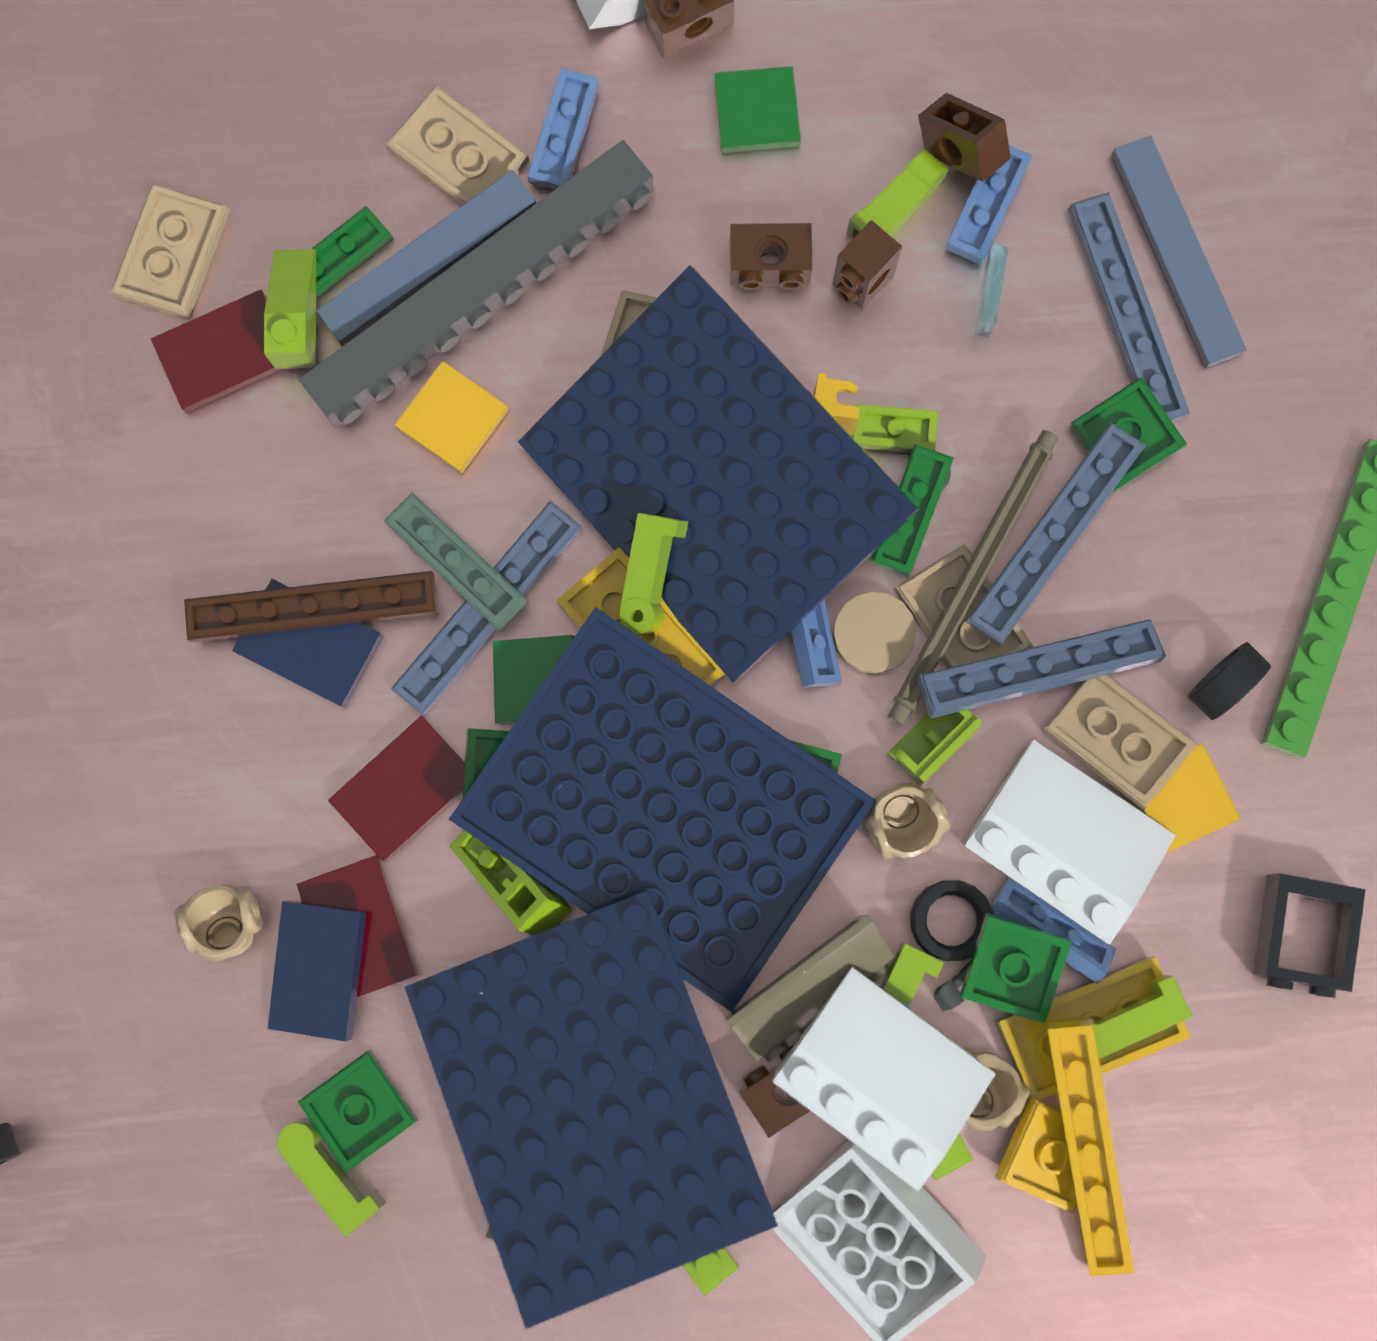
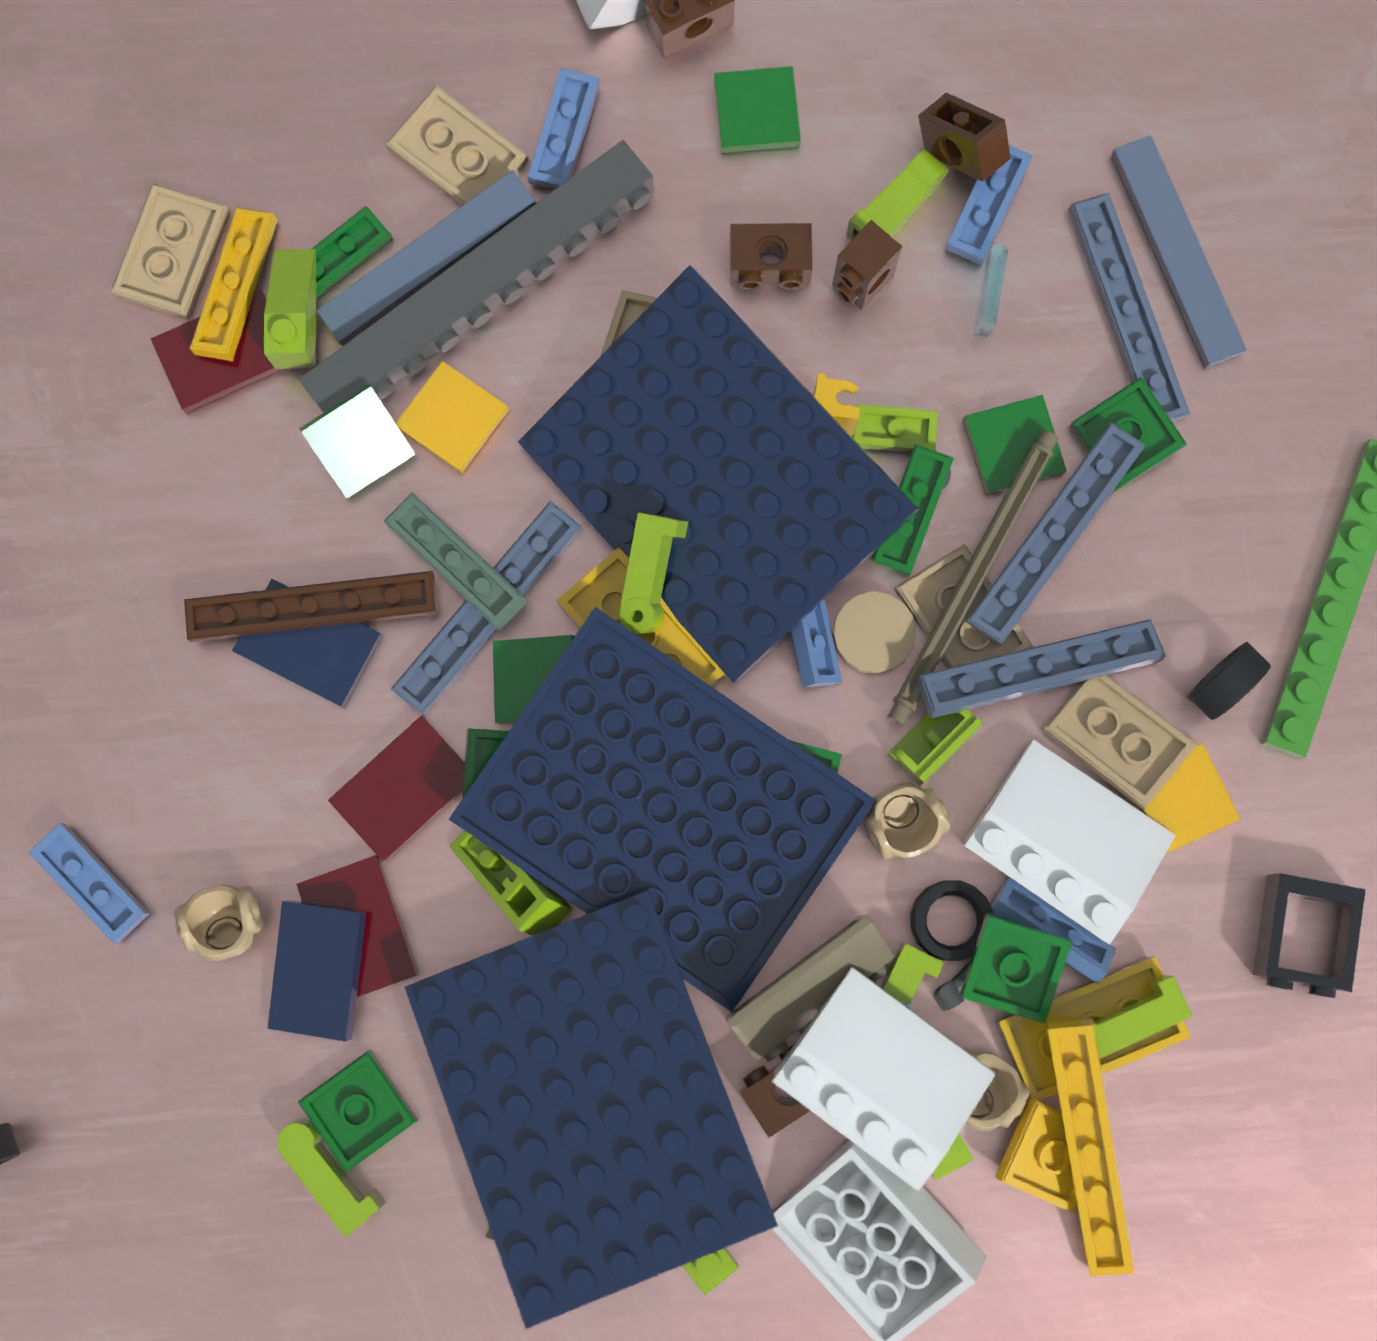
(89, 883): none -> medium blue plate
(233, 284): none -> yellow tile
(357, 441): none -> tile
(1003, 439): none -> green tile

